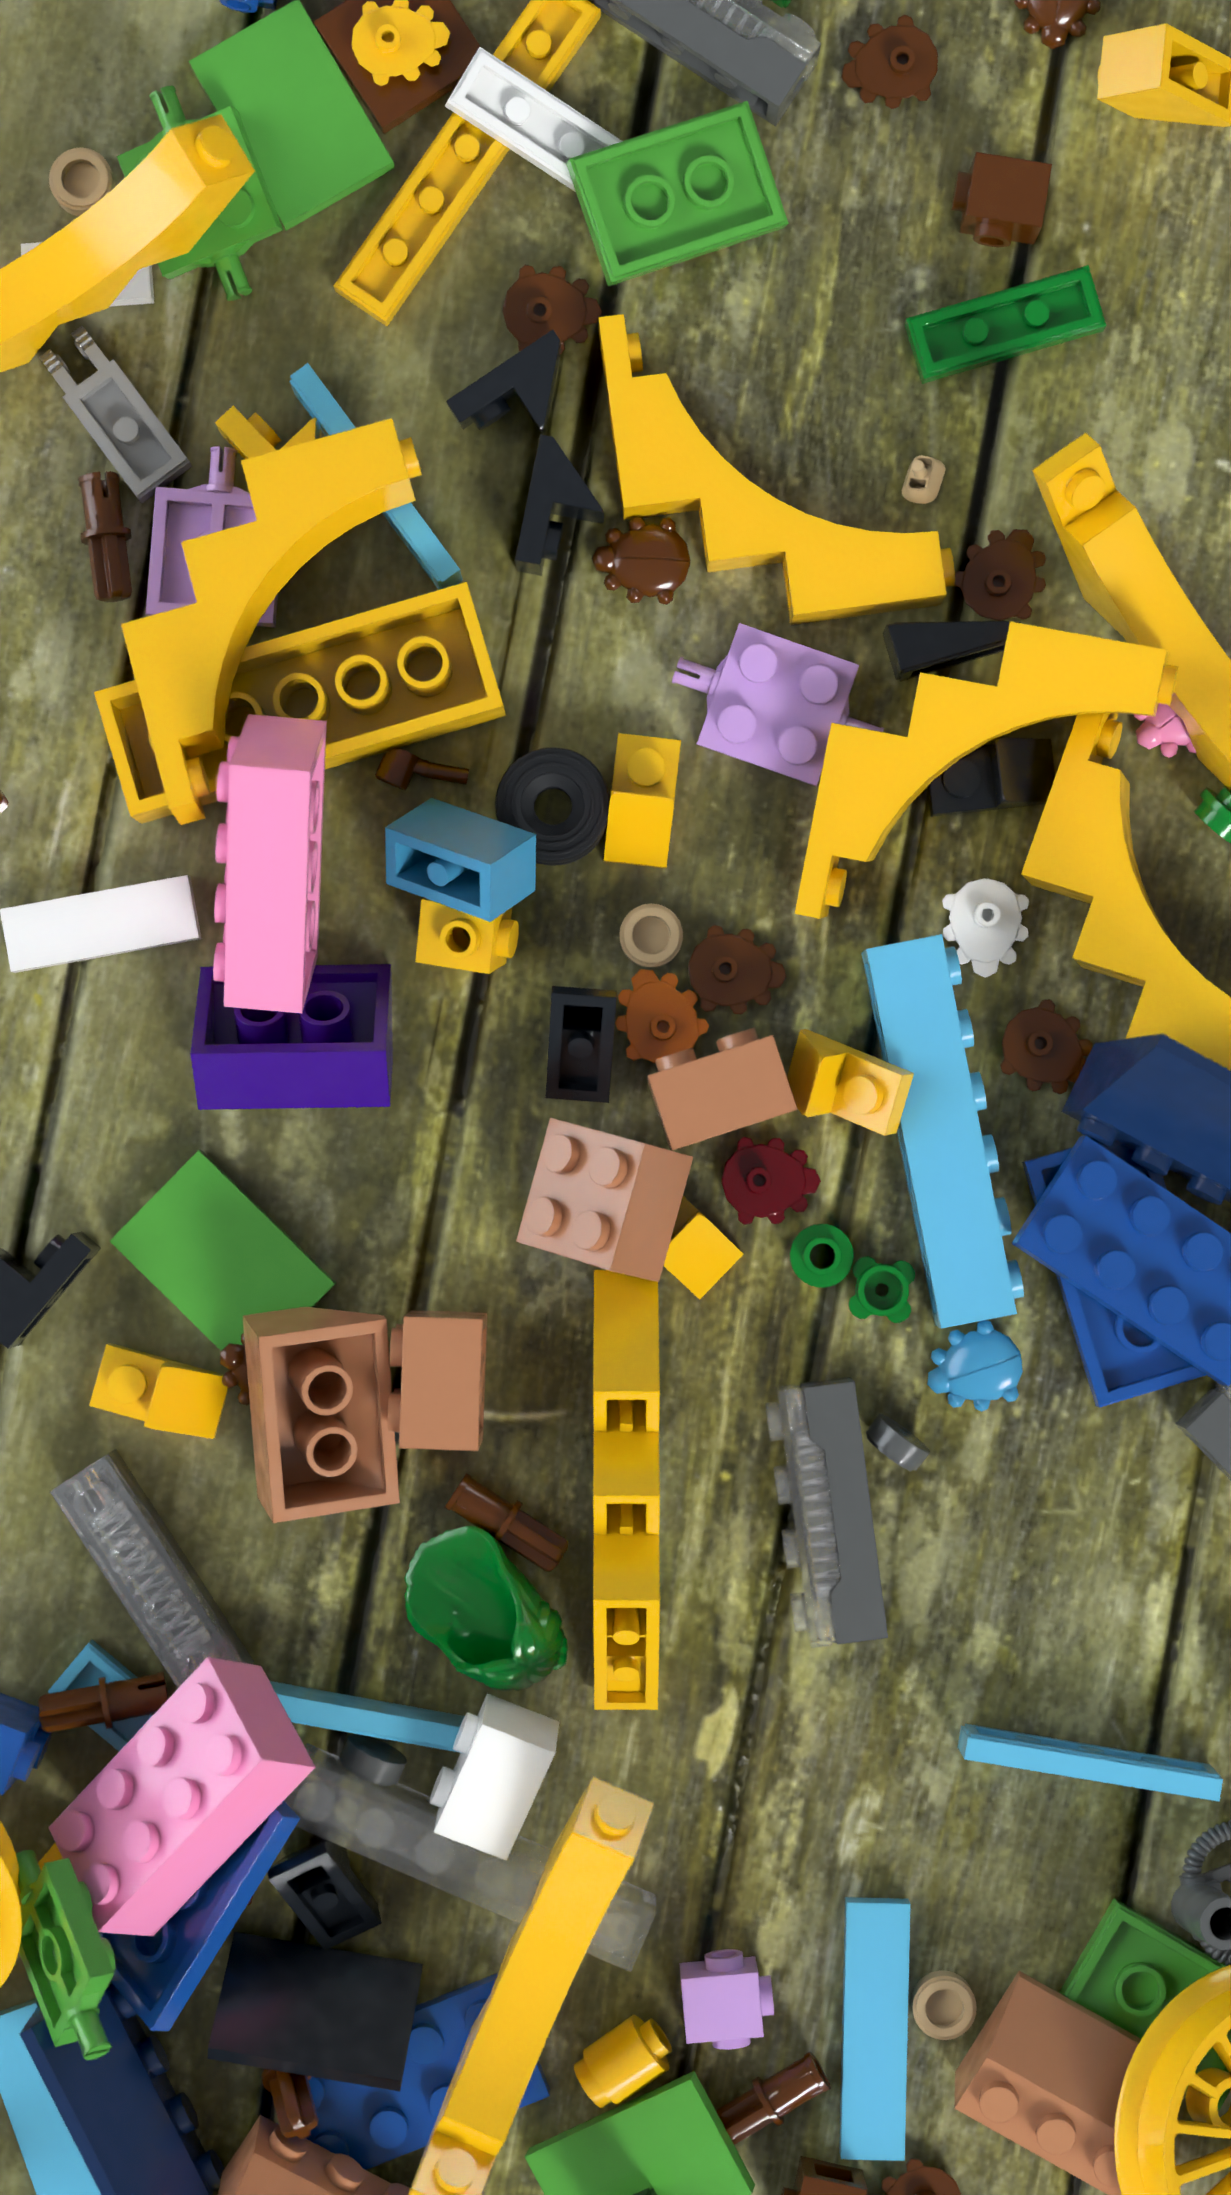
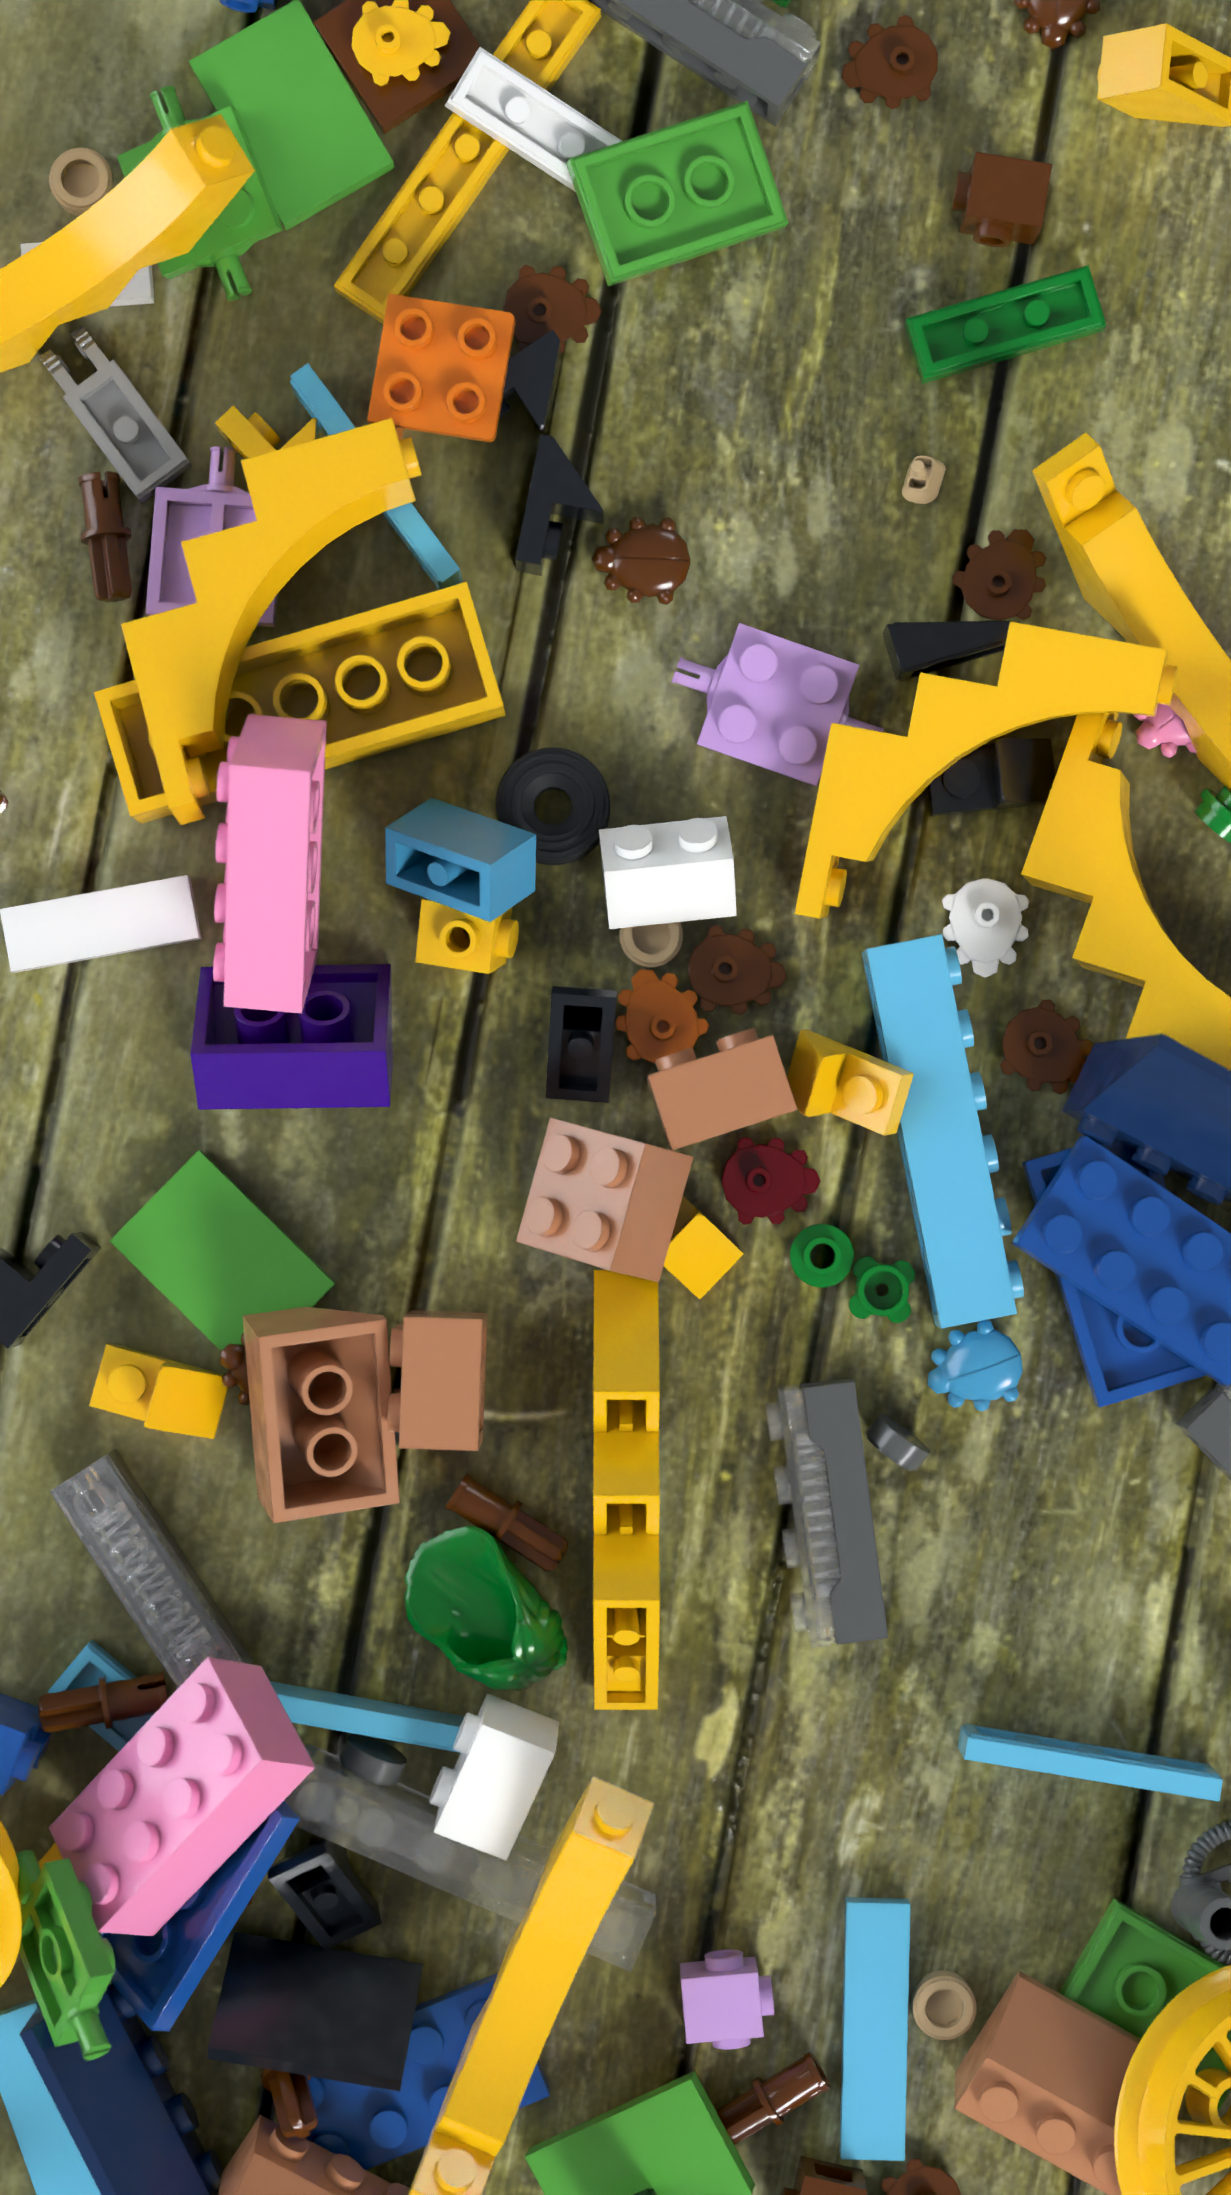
(399, 765): reddish brown hand -> none
(441, 368): none -> orange bracket
(623, 2061): yellow brick -> none
(642, 800): yellow slope -> none
(668, 872): none -> white brick
(674, 469): yellow arch -> none

